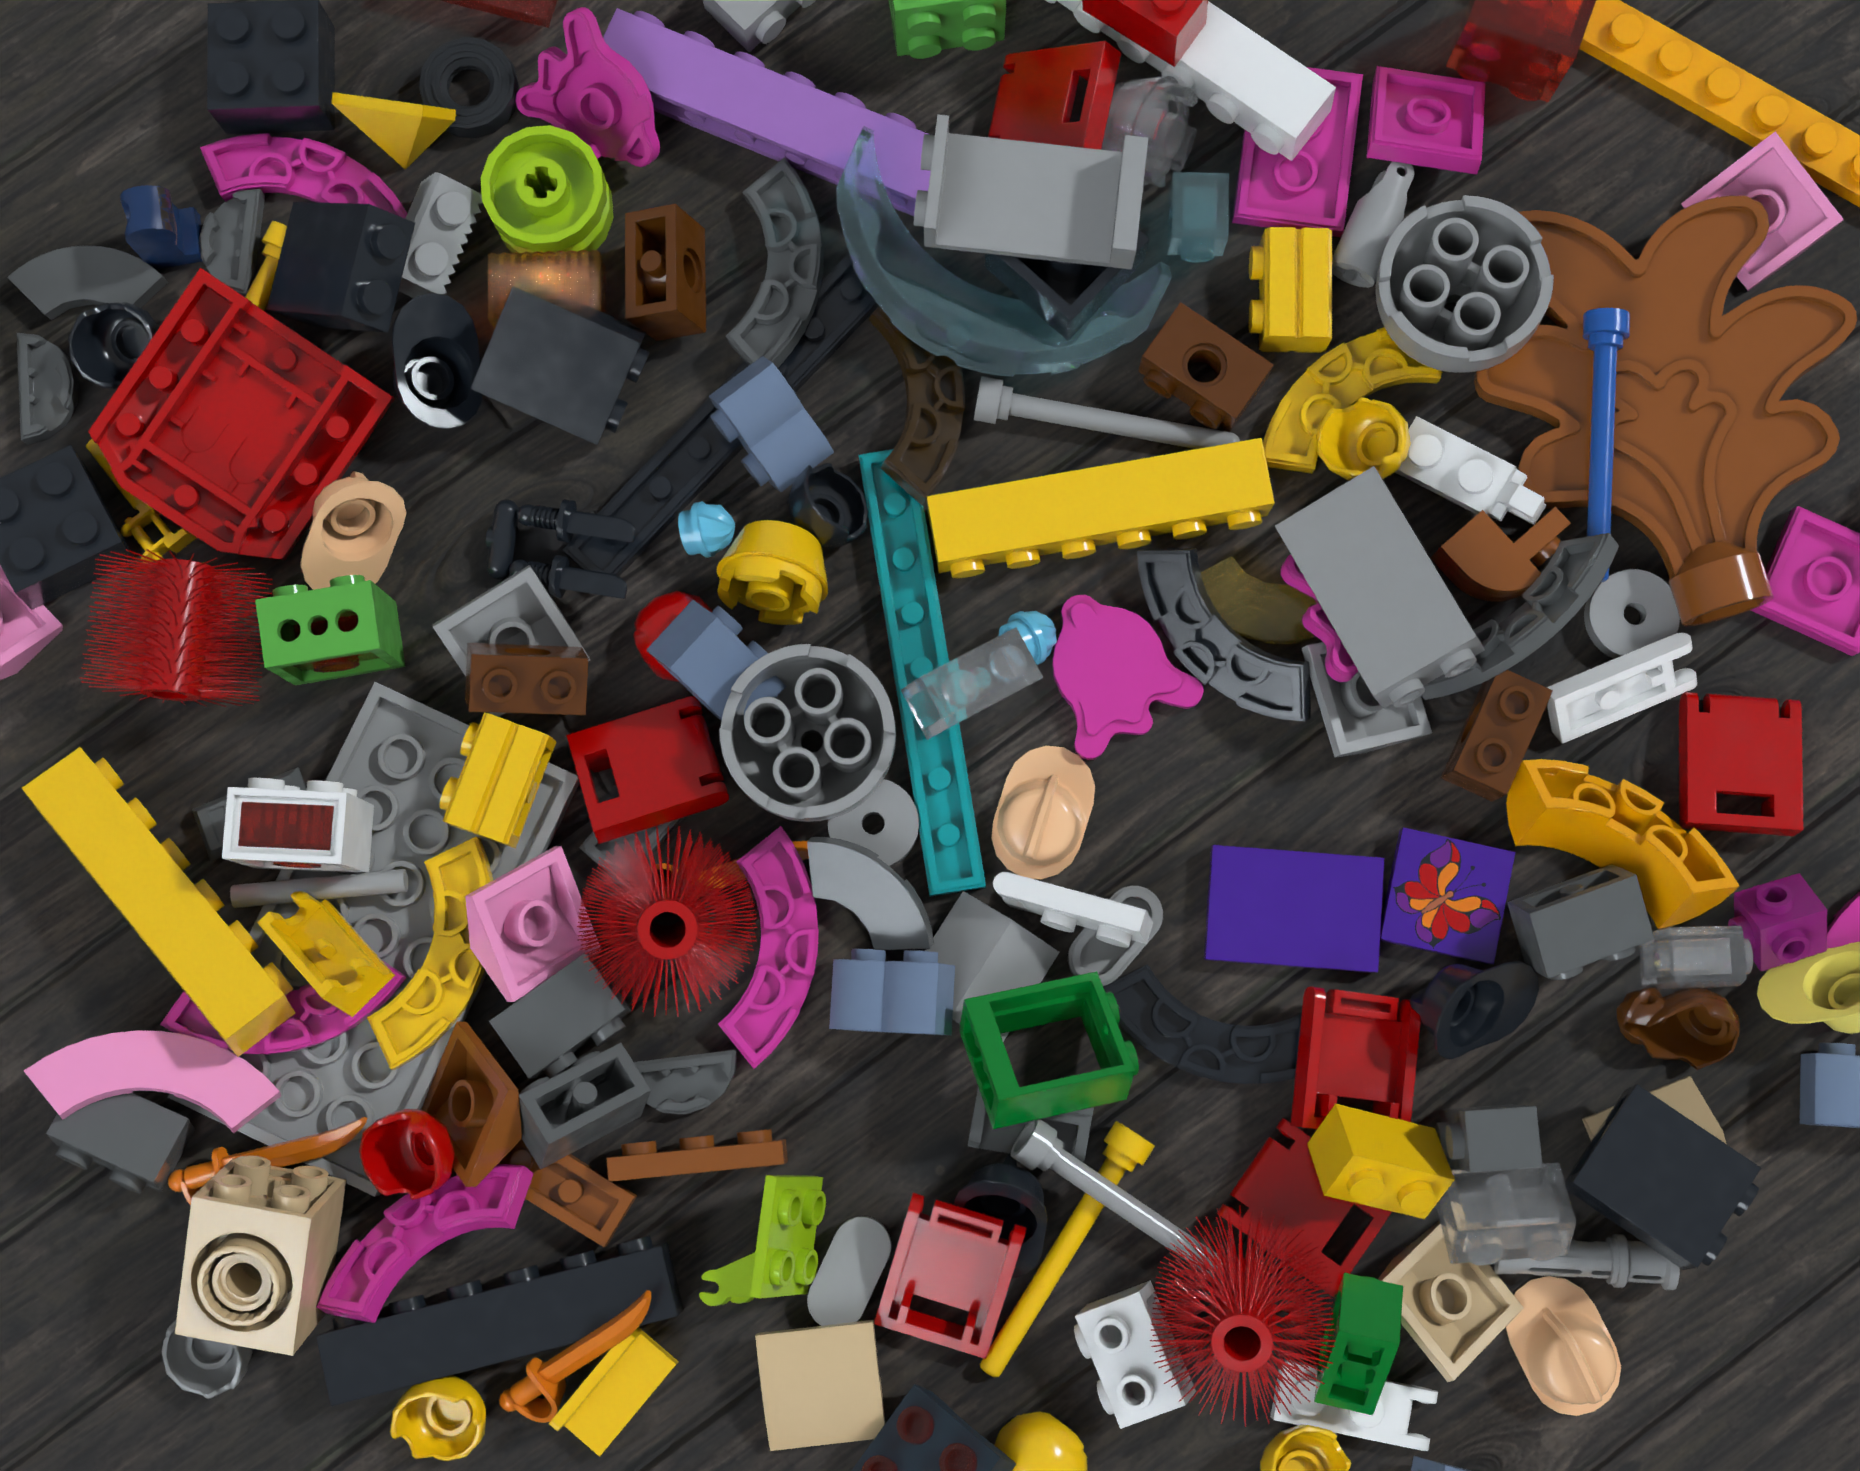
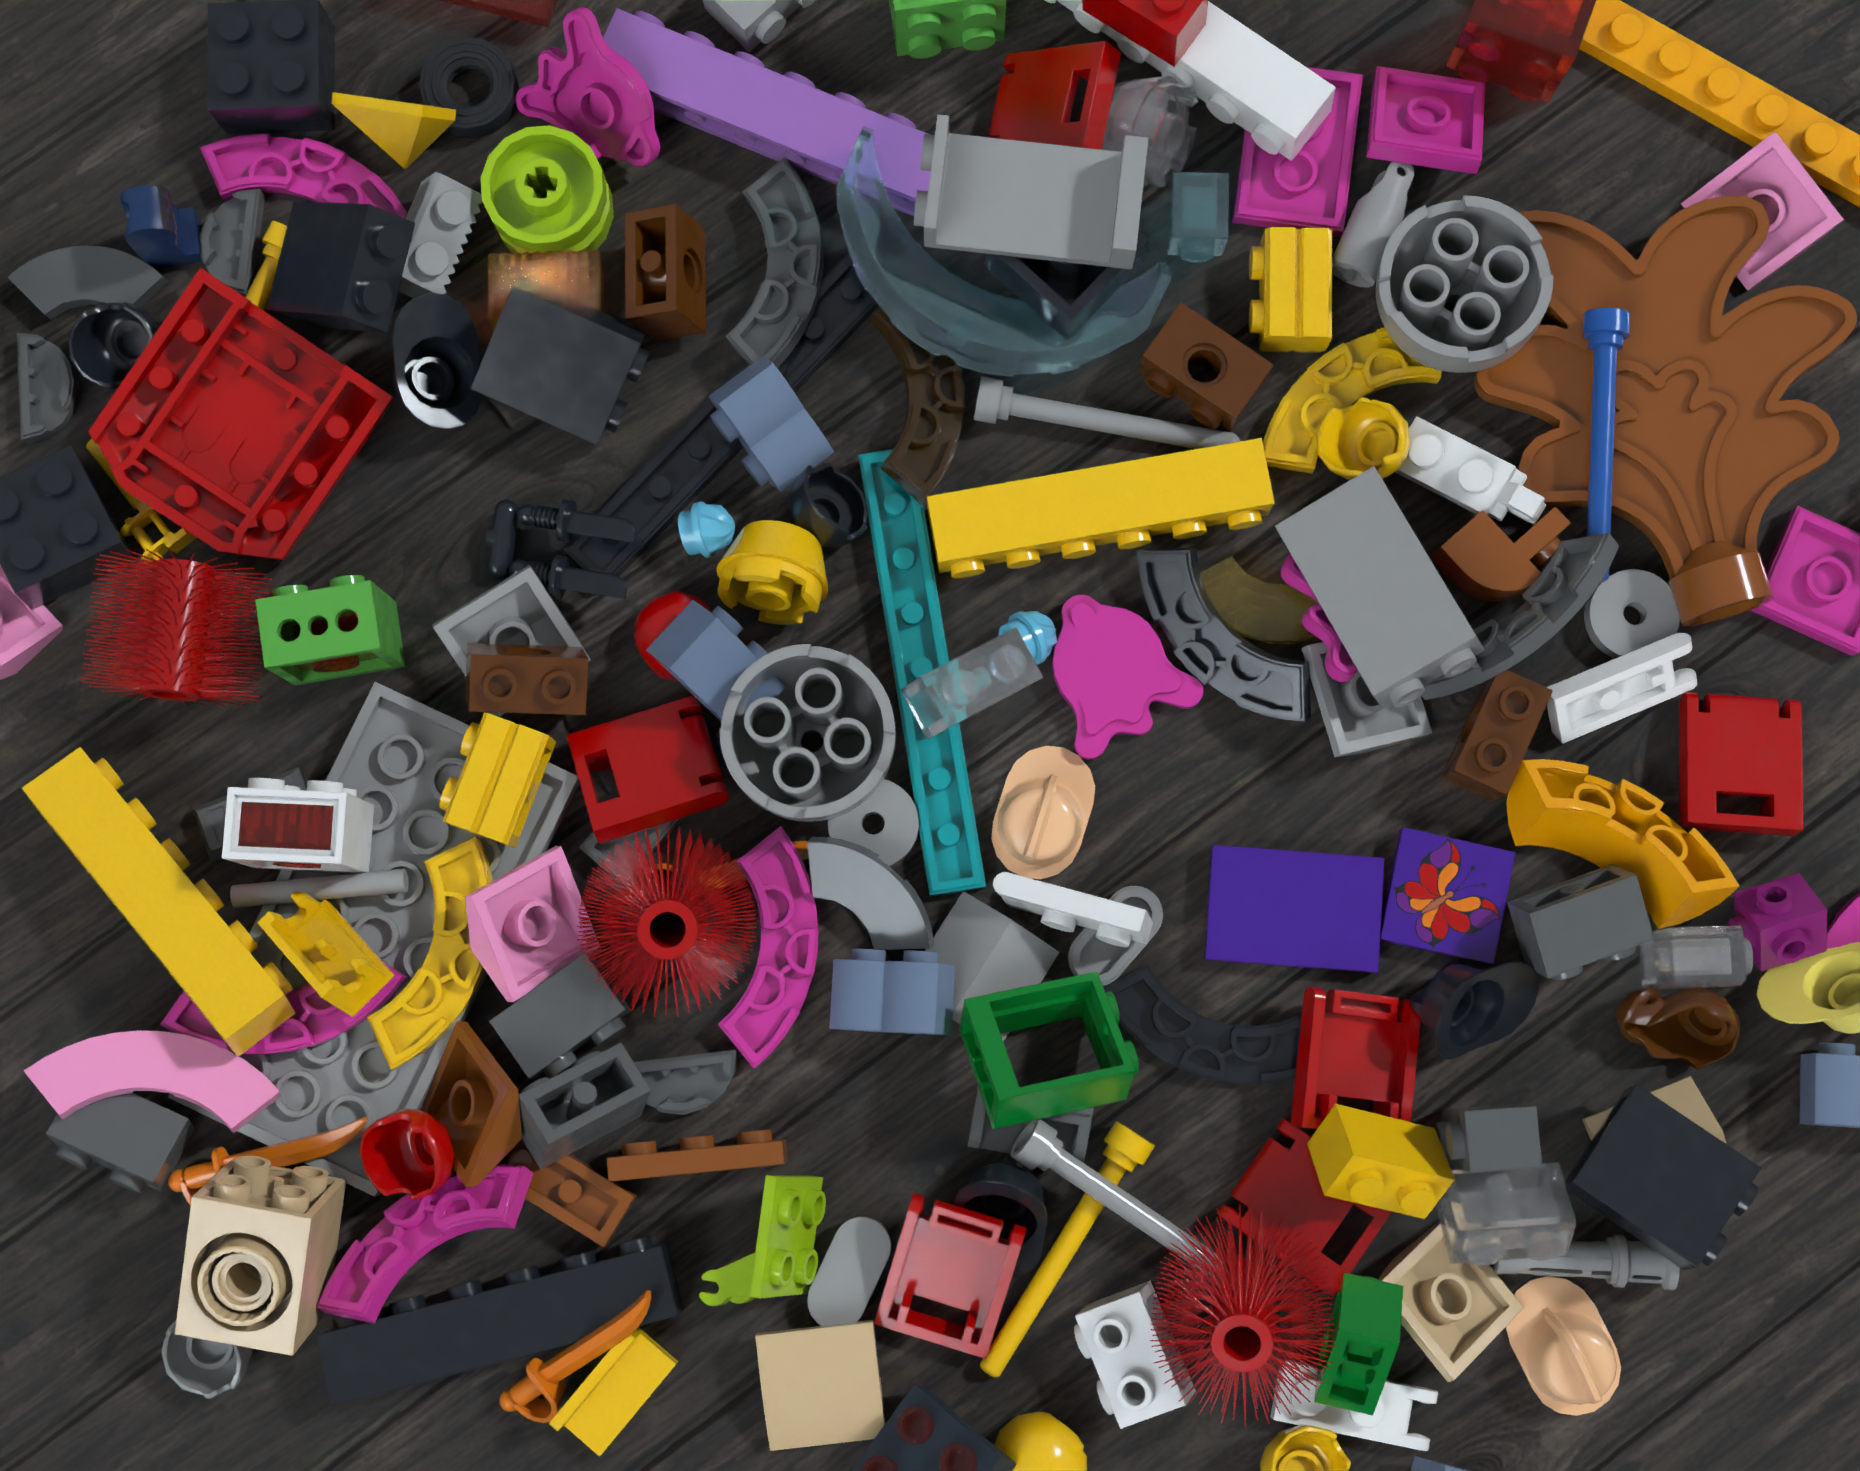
(352, 530): light nougat piece -> none
(440, 1418): yellow hair -> none

